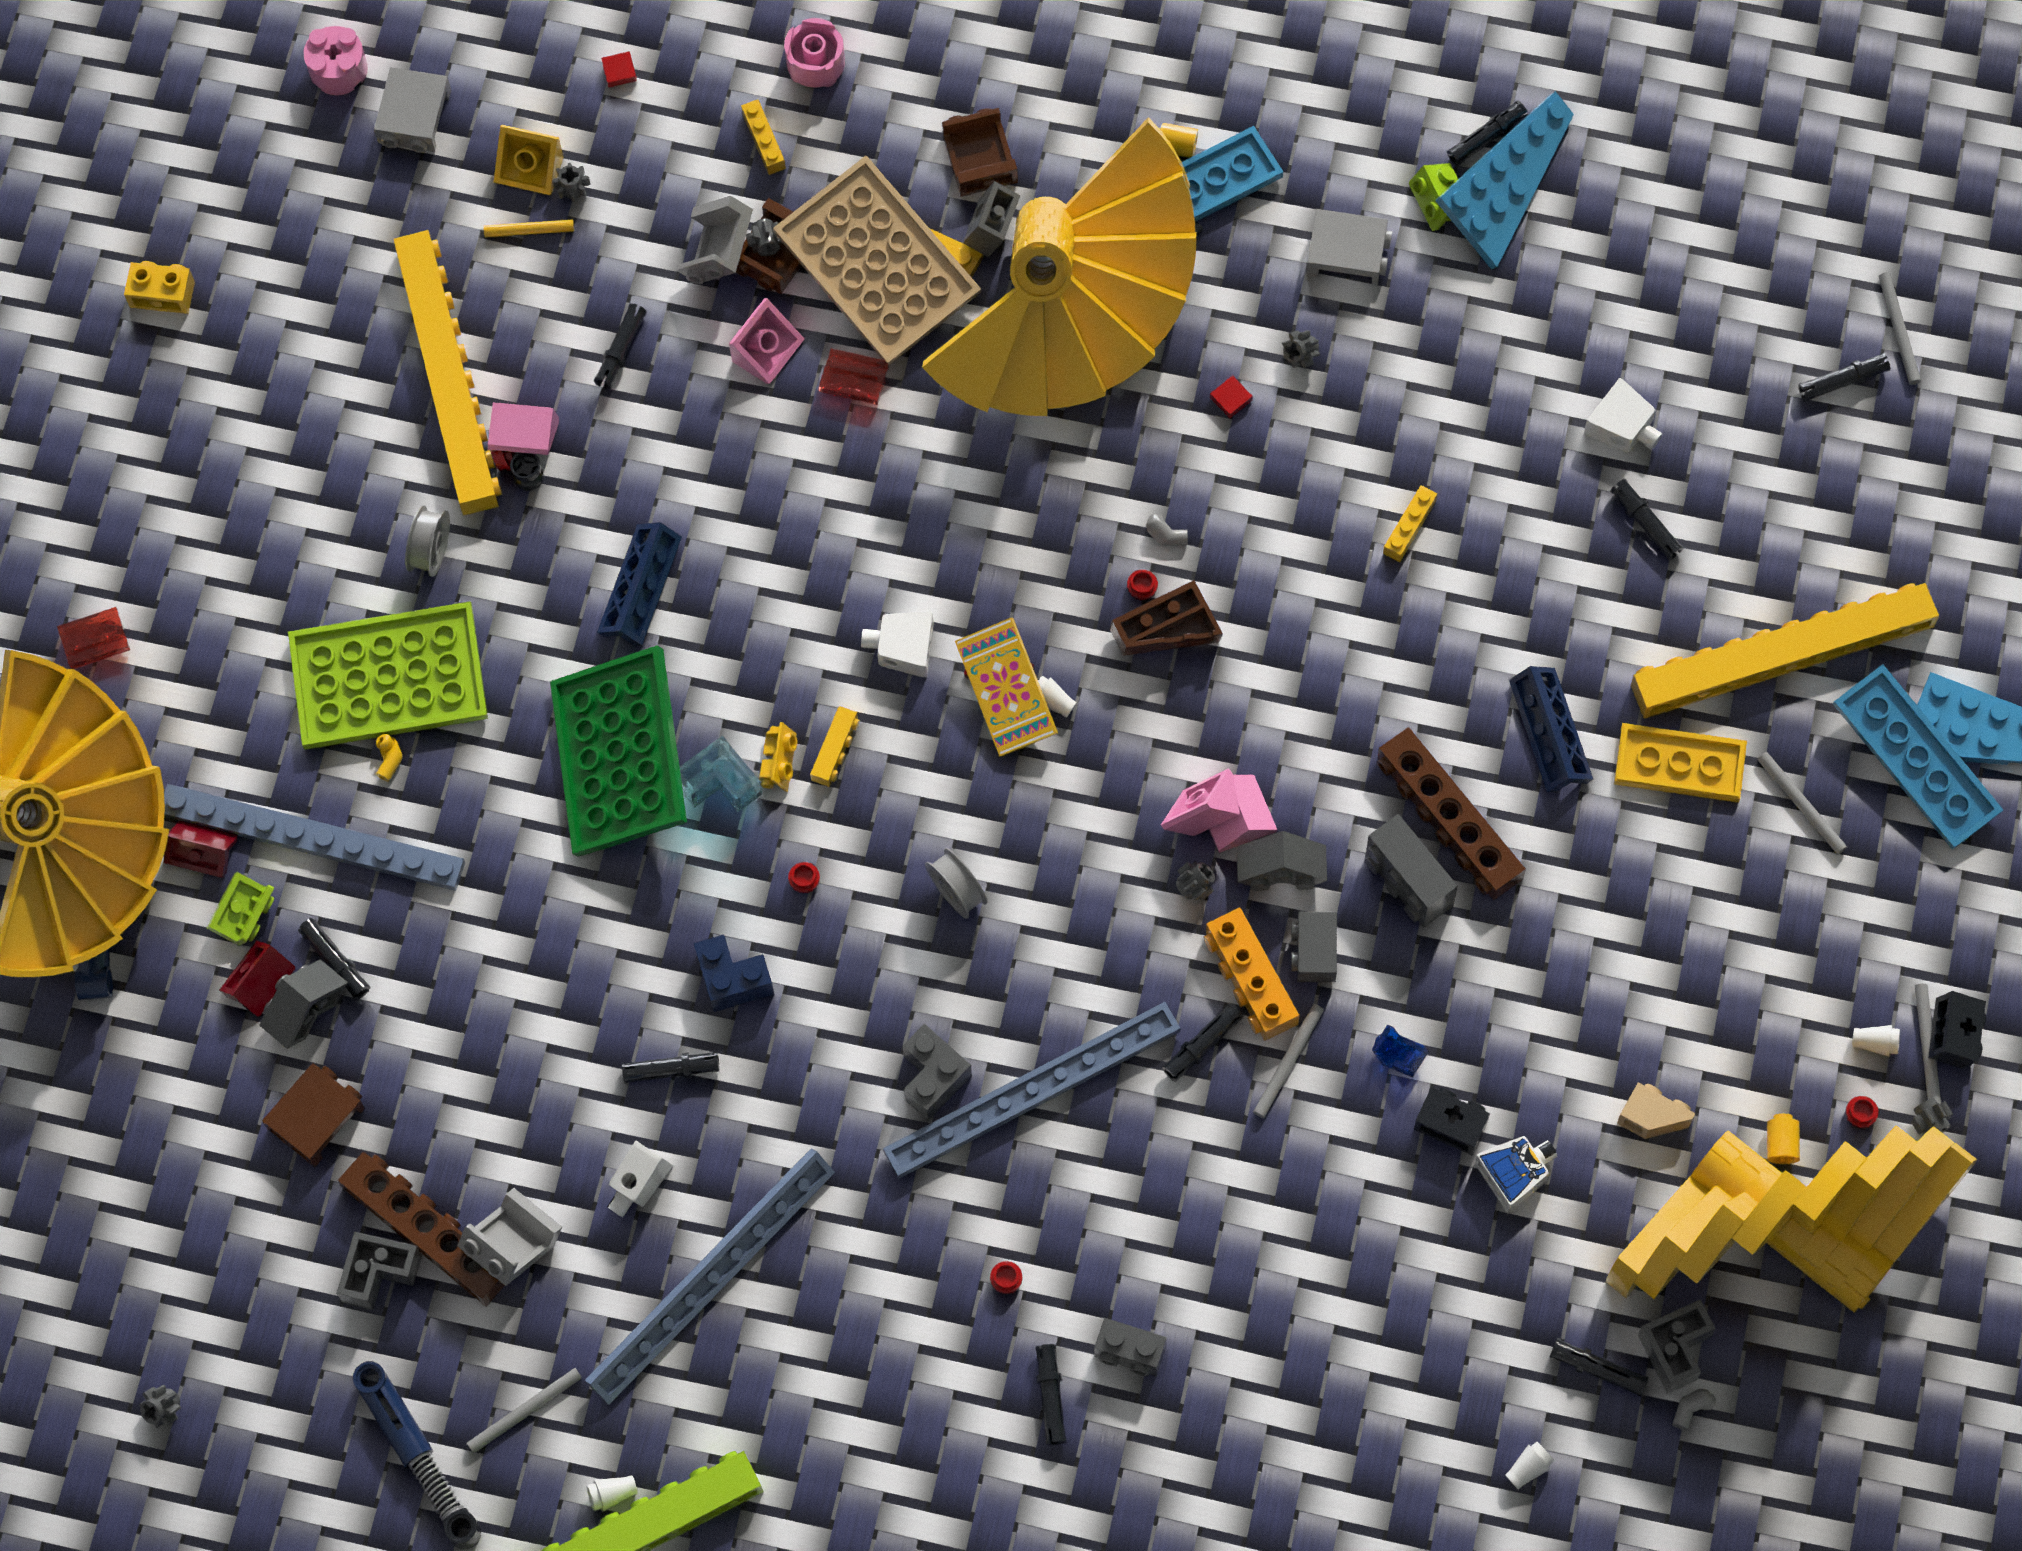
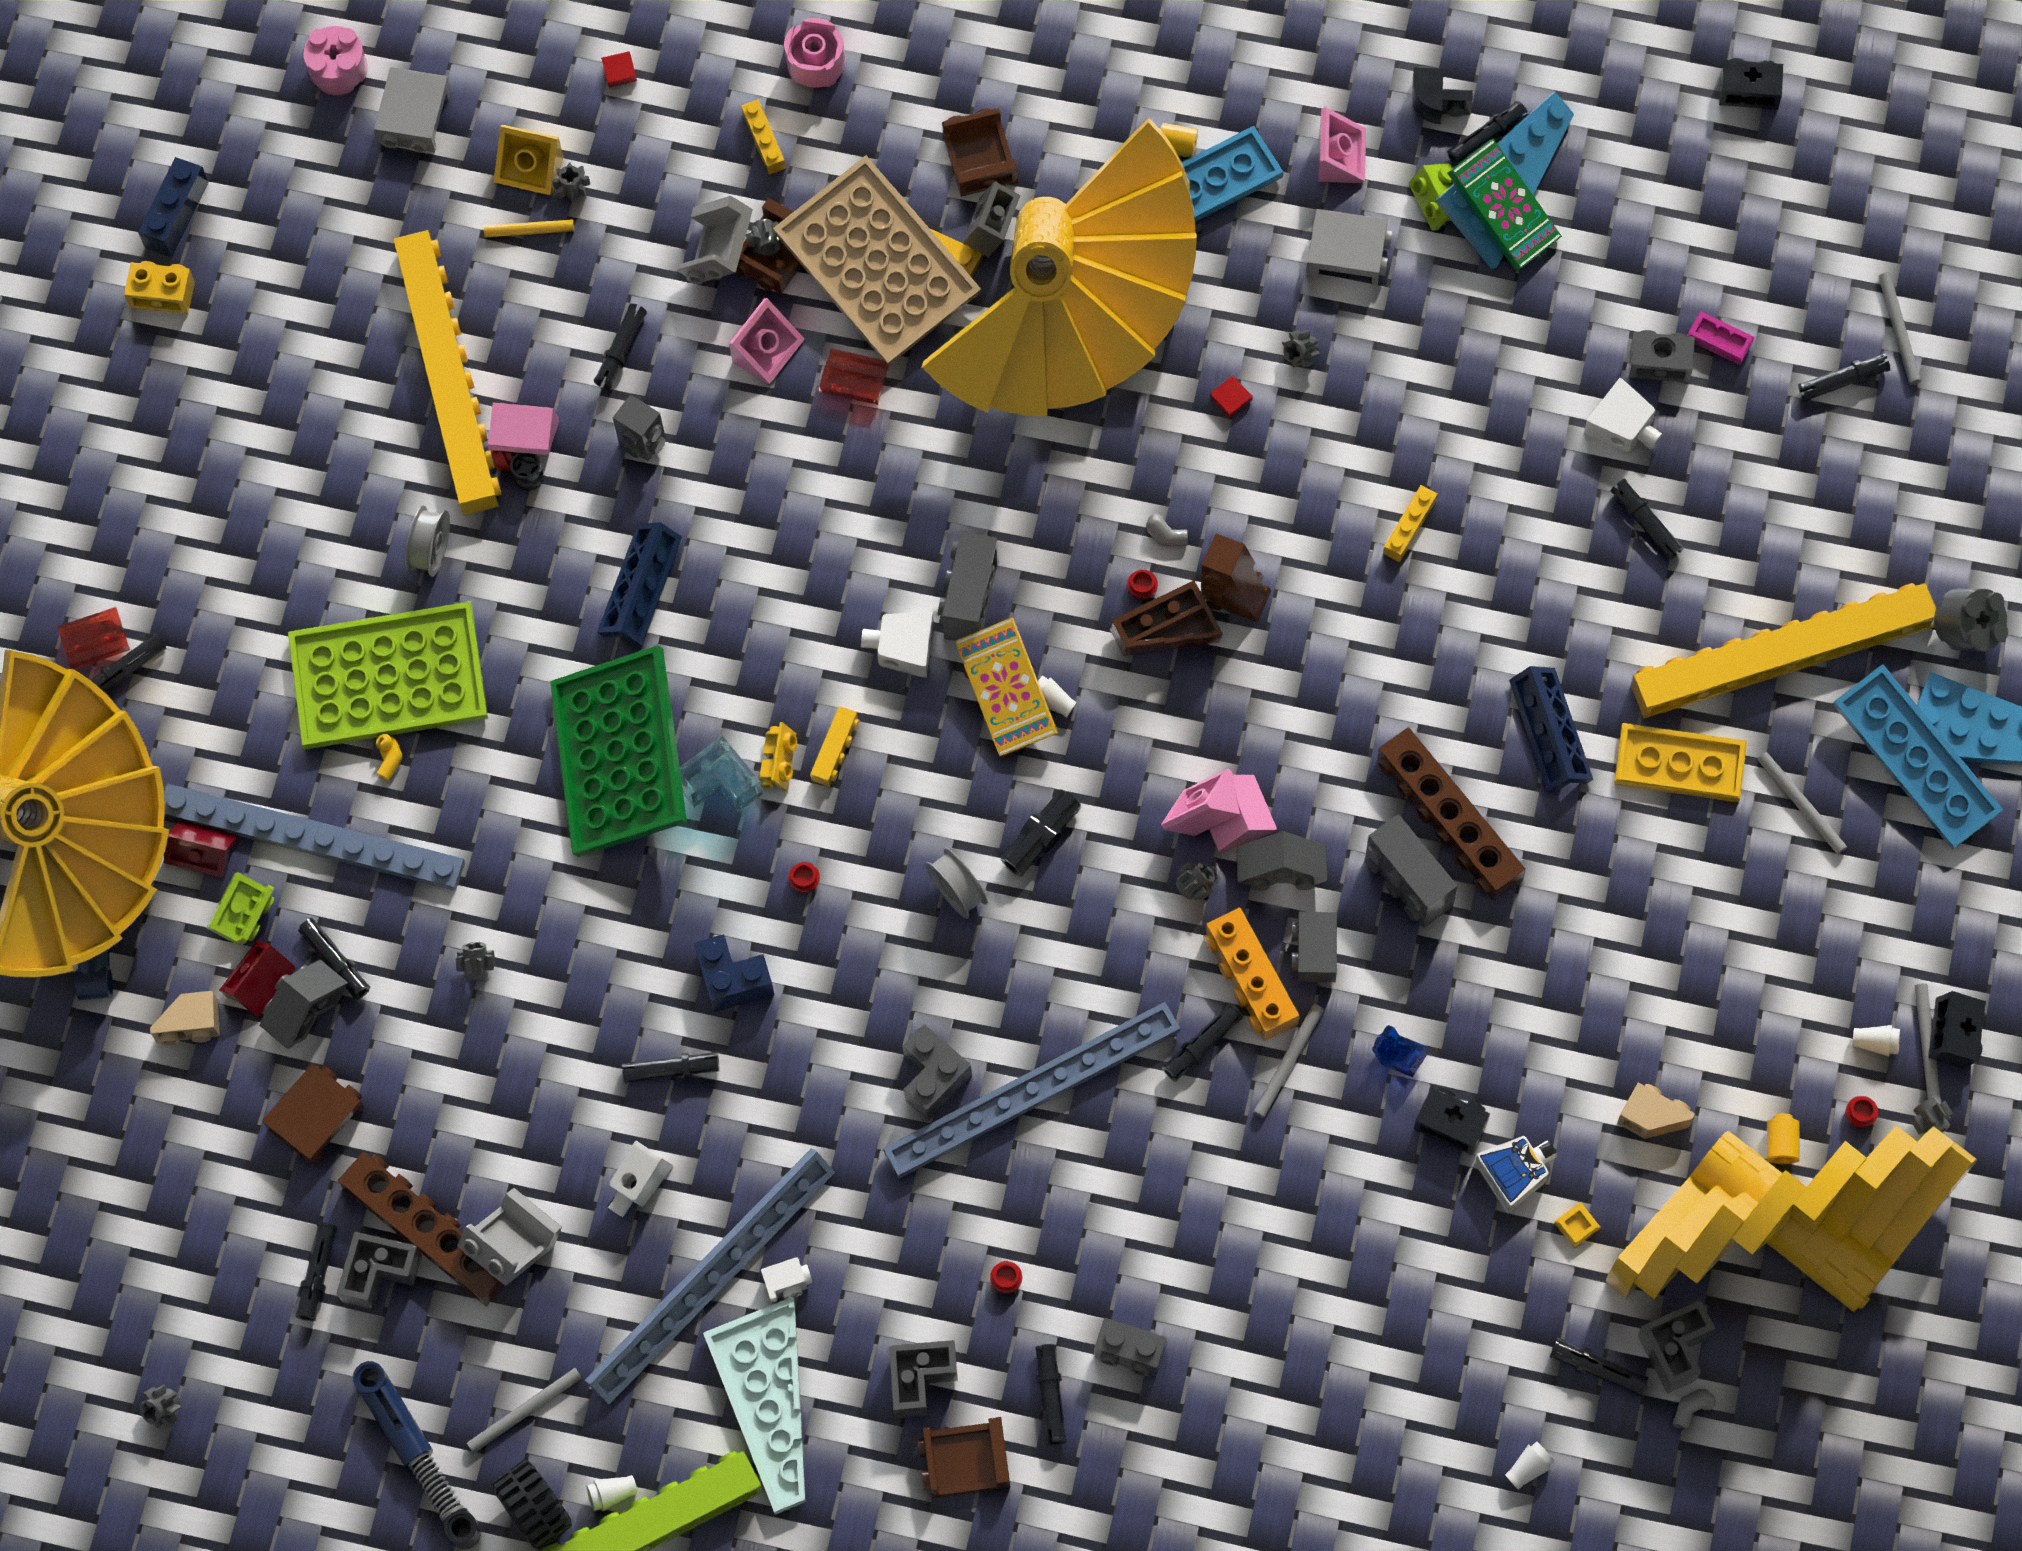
(151, 647): none -> black pin
(173, 207): none -> dark blue brick
(188, 1017): none -> tan slope
(308, 1308): none -> black pin
(475, 960): none -> dark grey gear
(531, 1504): none -> black tyre
(639, 428): none -> dark grey brick
(762, 1382): none -> light aqua wing
(786, 1279): none -> white brick
(915, 1367): none -> dark grey brick
(965, 1459): none -> reddish brown panel
(968, 585): none -> dark grey brick
(1040, 833): none -> black piece
(1231, 581): none -> reddish brown wedge
(1341, 149): none -> bright pink slope
(1432, 100): none -> black brick
(1504, 204): none -> green tile
(1577, 1225): none -> yellow tile
(1647, 365): none -> dark grey brick
(1721, 338): none -> dark pink plate
(1739, 91): none -> black brick
(1971, 619): none -> dark grey brick

